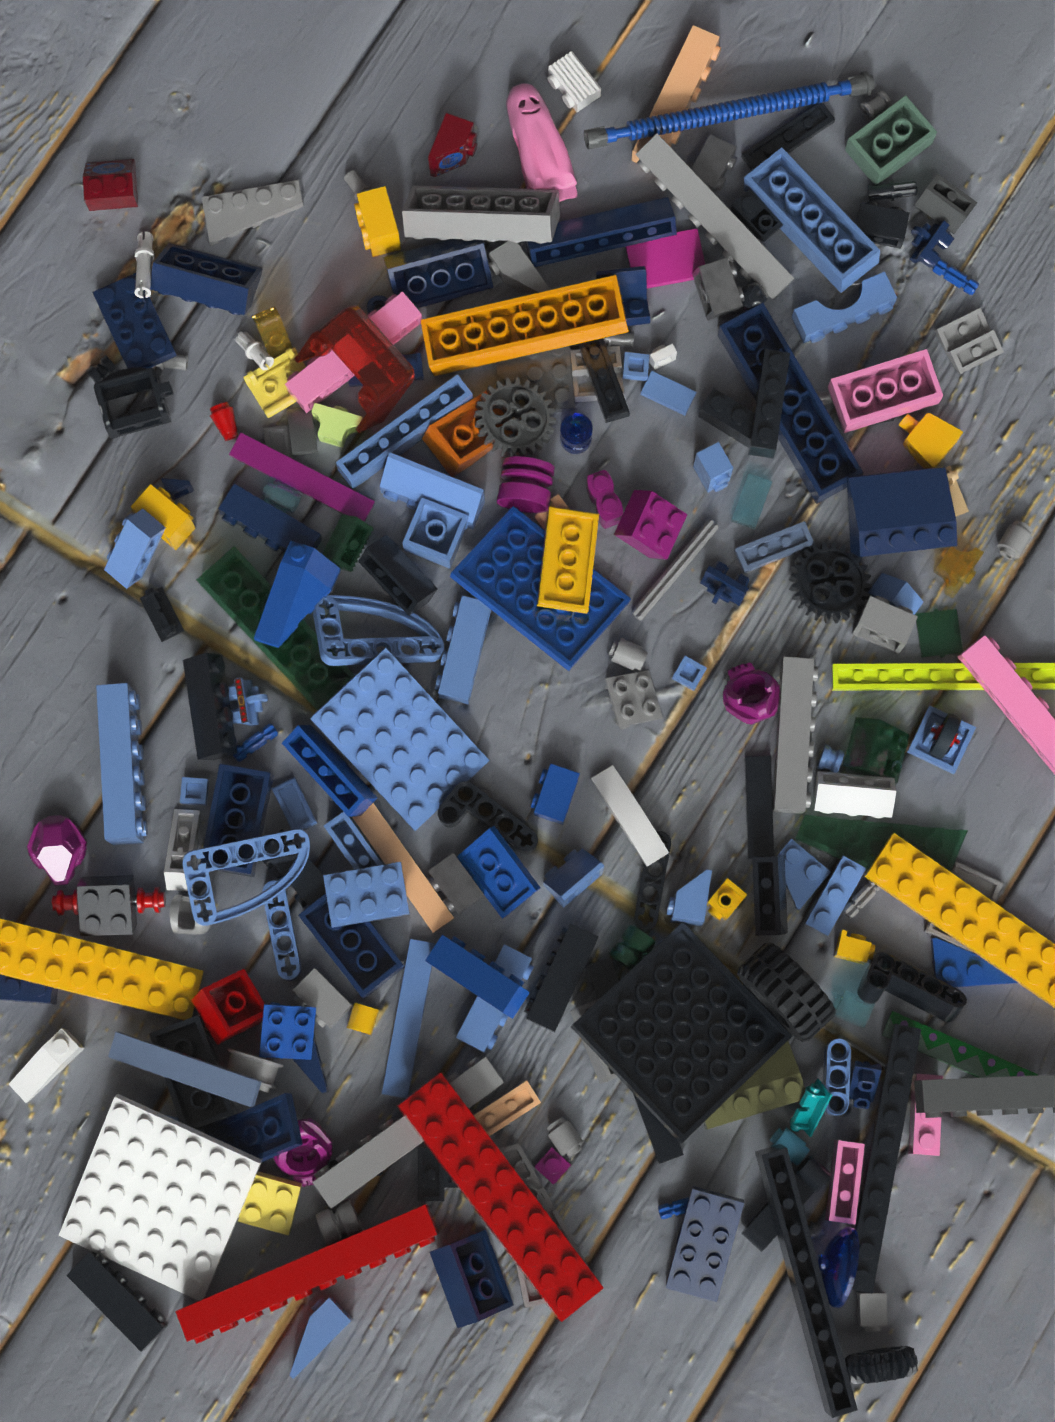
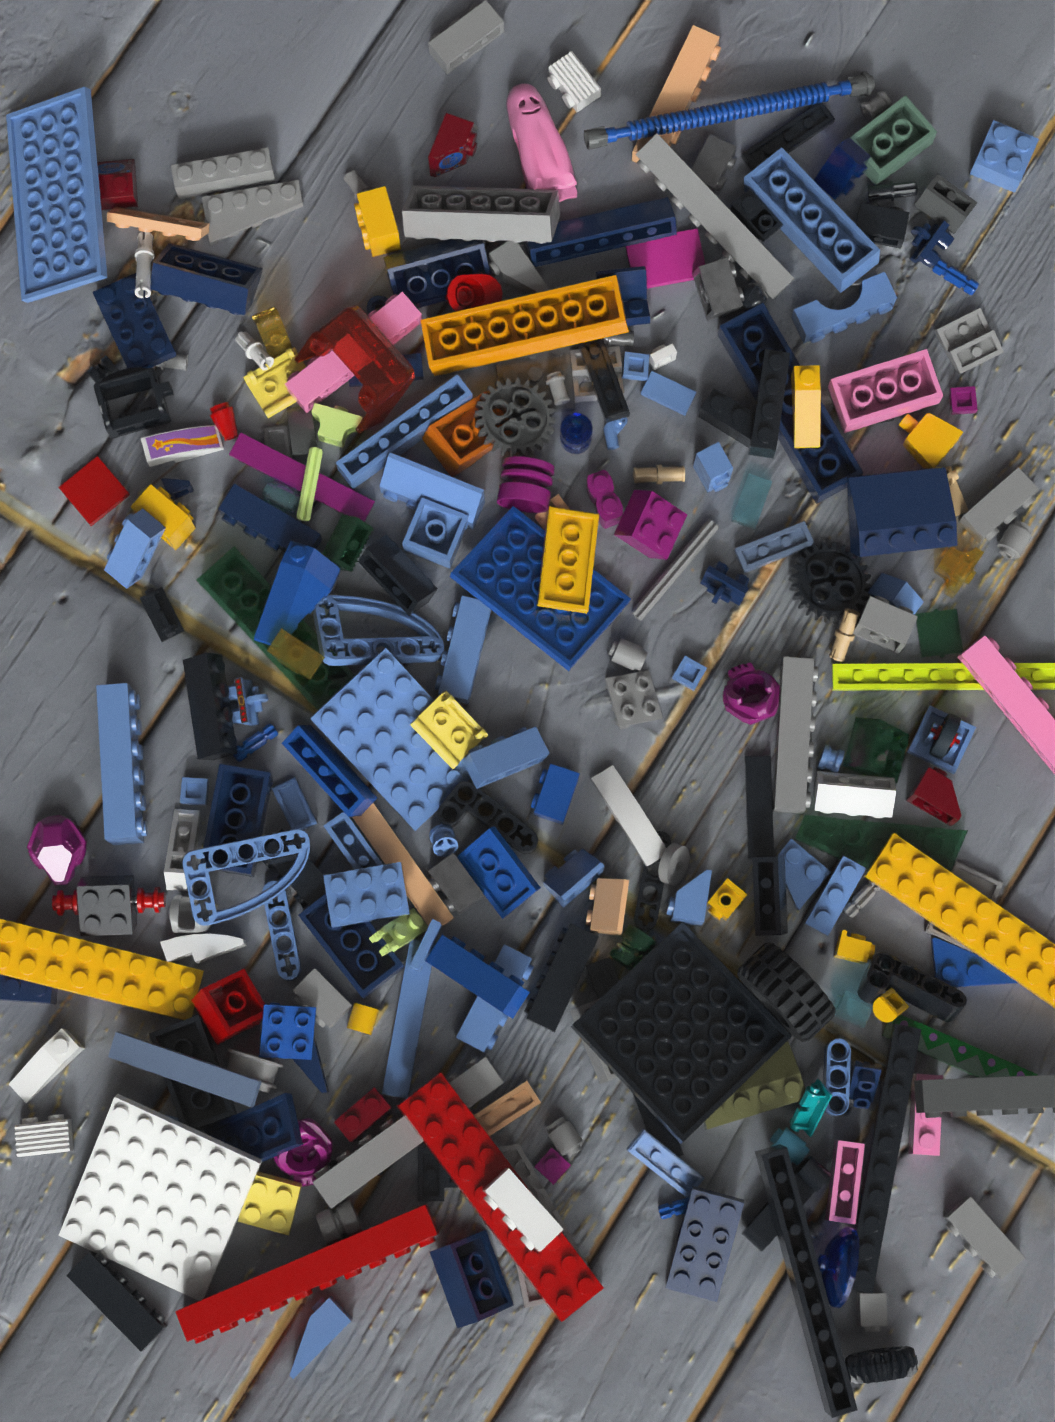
(44, 1137): none -> white brick
(56, 195): none -> medium blue plate
(94, 491): none -> red tile
(148, 222): none -> light nougat plate
(181, 444): none -> slope
(201, 946): none -> white slope
(223, 173): none -> light grey brick
(295, 654): none -> clear yellow brick
(309, 484): none -> yellowish green axle
(363, 1115): none -> dark red brick
(400, 932): none -> yellowish green hinge
(426, 945): none -> medium blue tile
(443, 840): none -> medium blue wheel
(448, 729): none -> light yellow piece
(466, 36): none -> light grey brick
(473, 291): none -> red piece
(505, 756): none -> medium blue brick
(521, 1210): none -> white brick
(557, 387): none -> light grey pin
(608, 906): none -> light nougat slope
(611, 431): none -> medium blue arm
(659, 474): none -> tan pin
(665, 1162): none -> medium blue tile
(674, 864): none -> light grey piece
(806, 406): none -> yellow slope
(842, 168): none -> clear blue brick
(844, 635): none -> tan pin
(889, 1006): none -> yellow brick
(936, 796): none -> dark red slope
(963, 400): none -> magenta plate
(983, 1238): none -> light grey brick
(999, 506): none -> light grey brick
(1004, 156): none -> medium blue brick

